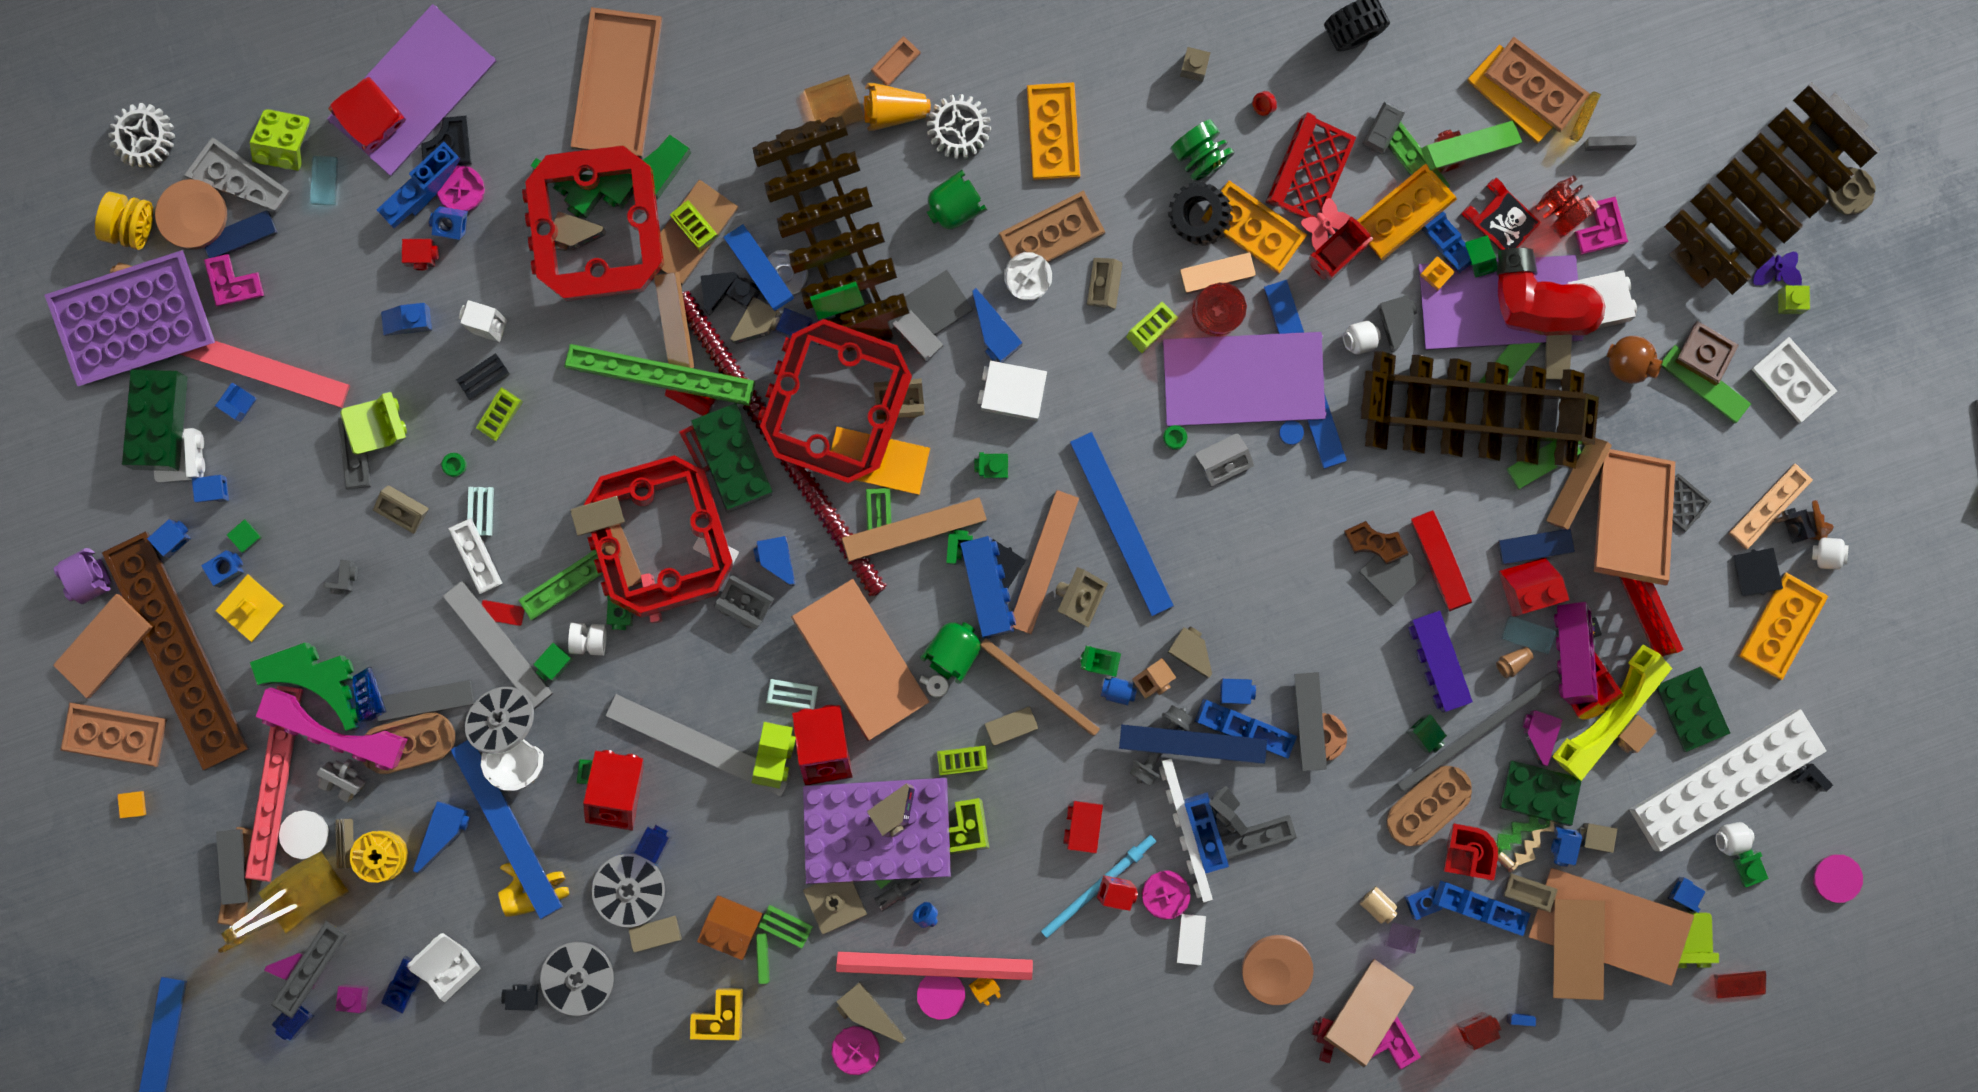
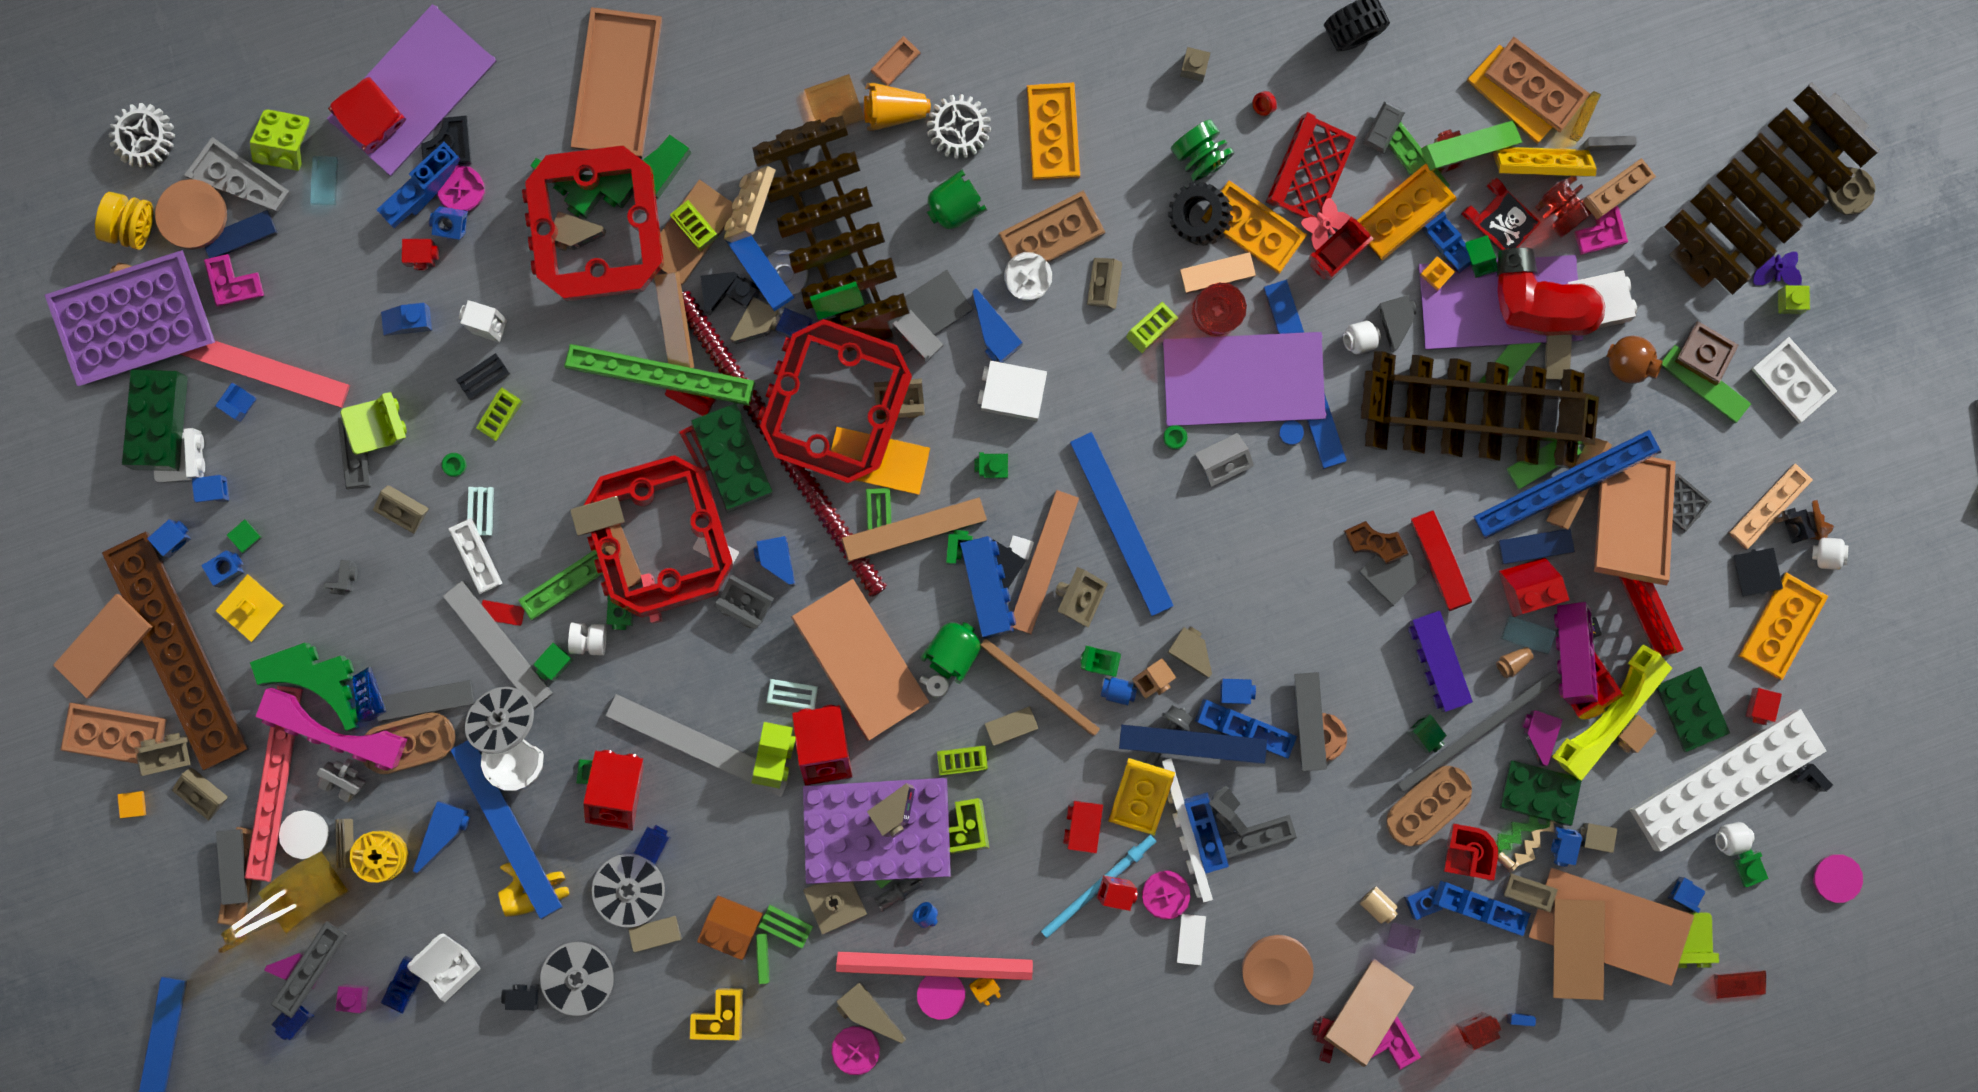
(83, 576): medium lavender brick -> none
(162, 755): none -> dark tan bracket
(199, 793): none -> dark tan slope
(748, 204): none -> tan plate
(1021, 546): none -> white sticker
(1141, 796): none -> yellow tile
(1545, 161): none -> yellow tile
(1567, 484): none -> blue tile
(1619, 188): none -> medium nougat tile
(1763, 706): none -> red brick

